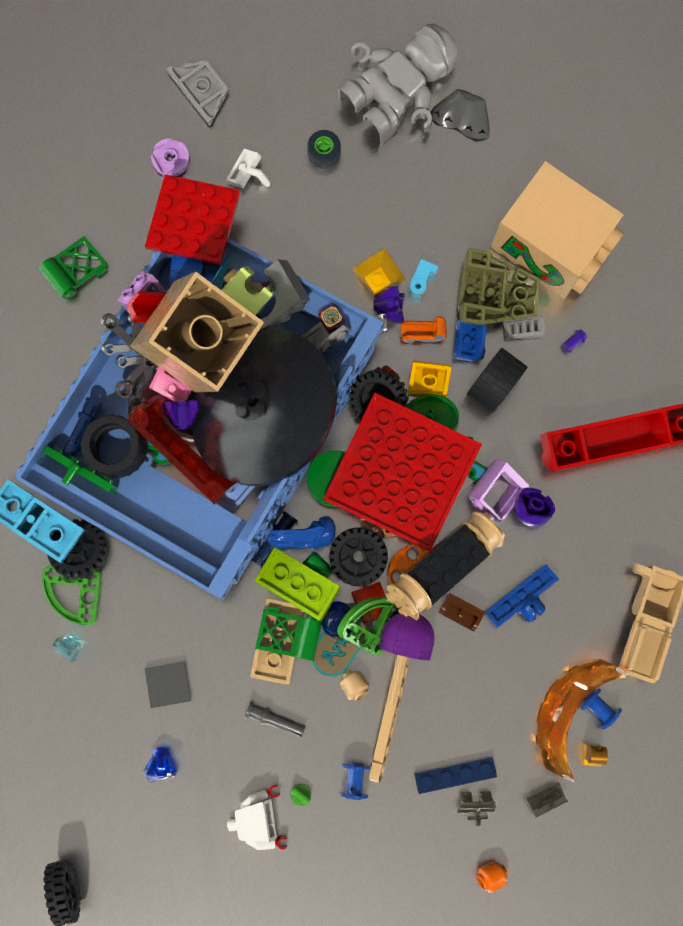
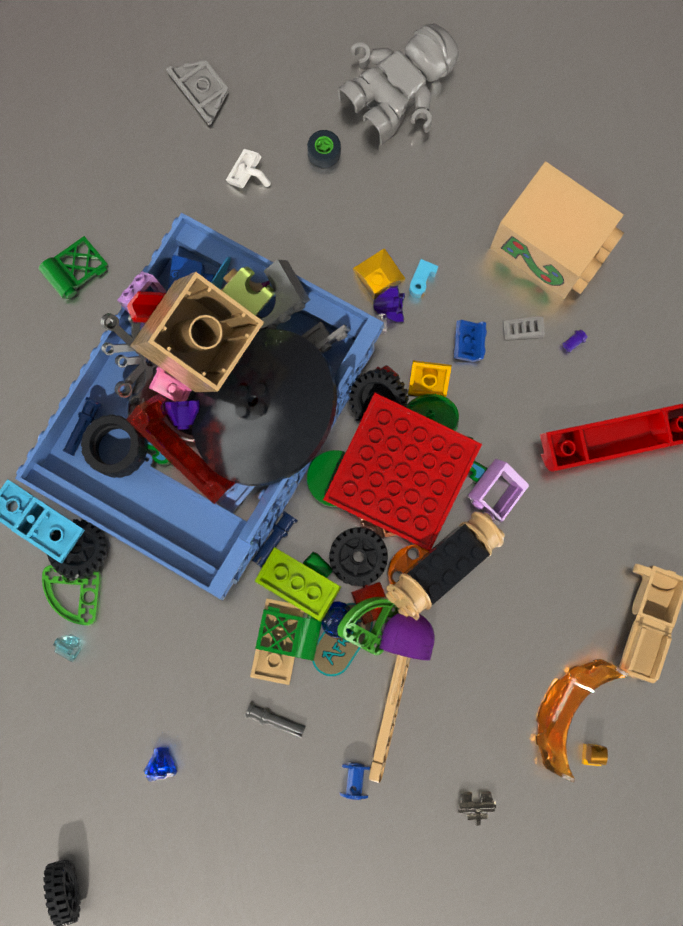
(74, 467): green plate -> none
(167, 684): dark grey tile -> none
(171, 147): lavender plate -> none
(192, 219): red plate -> none
(256, 821): white torso -> none
(300, 795): bright green plate -> none
(317, 535): blue hair -> none
(331, 317): tile -> none
(354, 685): tan head -> none
(424, 330): orange animal -> none
(455, 775): dark blue plate -> none
(461, 612): reddish brown hinge -> none
(464, 111): dark grey piece -> none
(492, 876): orange head -> none
(495, 291): olive wedge -> none
(497, 380): black tyre -> none
(523, 598): blue plate -> none
(533, 507): dark purple cylinder -> none
(546, 799): clear smoke hips -> none
(601, 709): blue hose -> none

